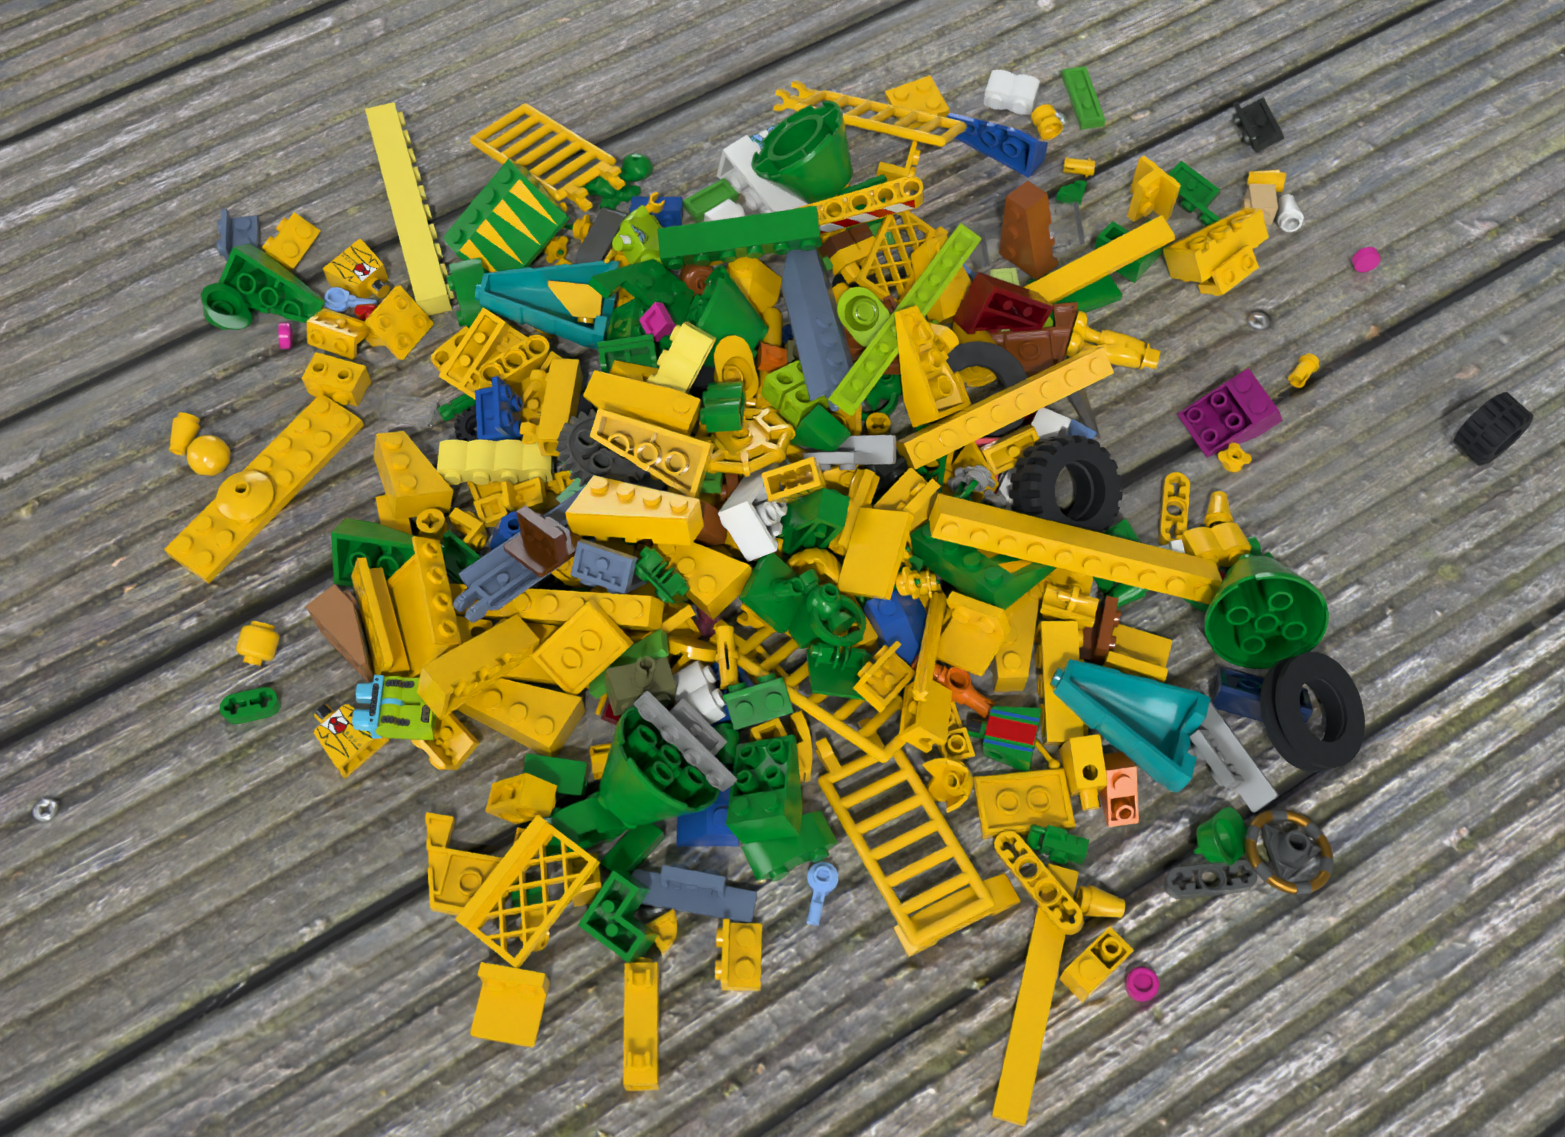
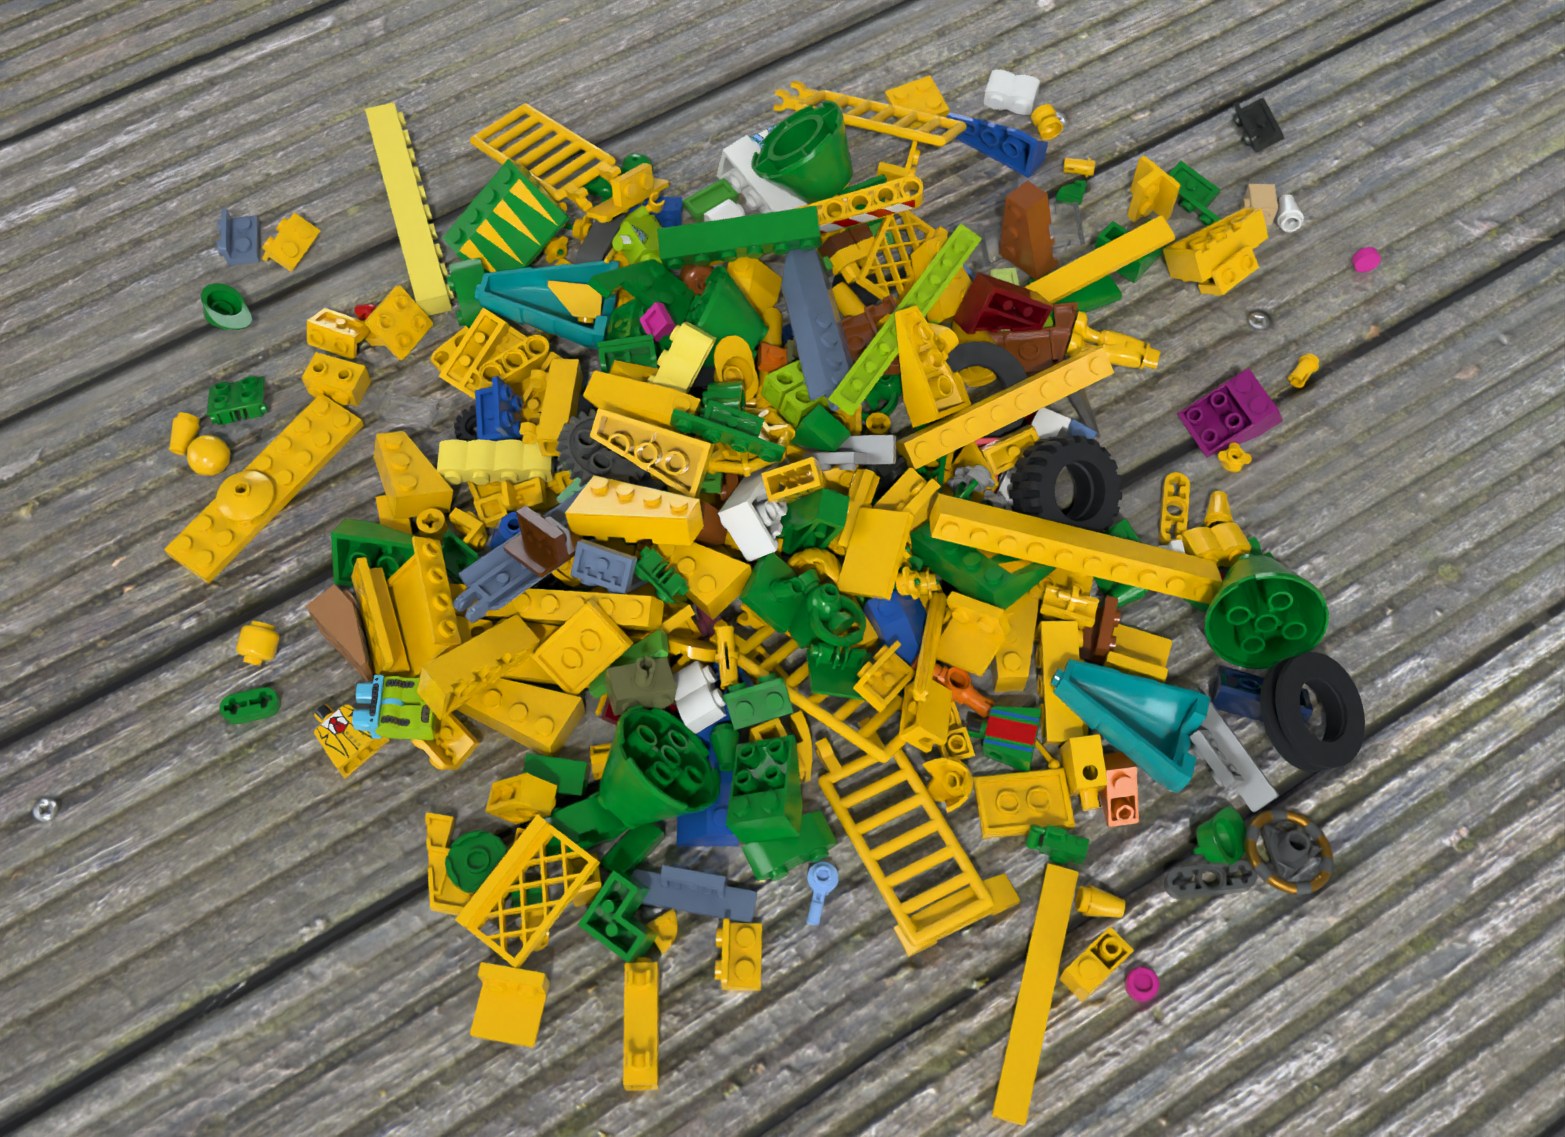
(236, 396): none -> green hinge
(269, 285): green wedge -> none
(285, 335): dark pink tile -> none
(340, 299): light blue plate -> none
(358, 272): yellow torso -> none
(457, 405): green axle -> none
(473, 859): none -> green tile
(628, 191): none -> yellow bracket
(691, 735): light grey bracket -> none
(730, 427): none -> green bracket
(862, 314): lime piece -> none
(1040, 880): yellow beam -> none
(1083, 98): bright green tile -> none
(1268, 177): yellow cone -> none
(1493, 428): black tyre -> none

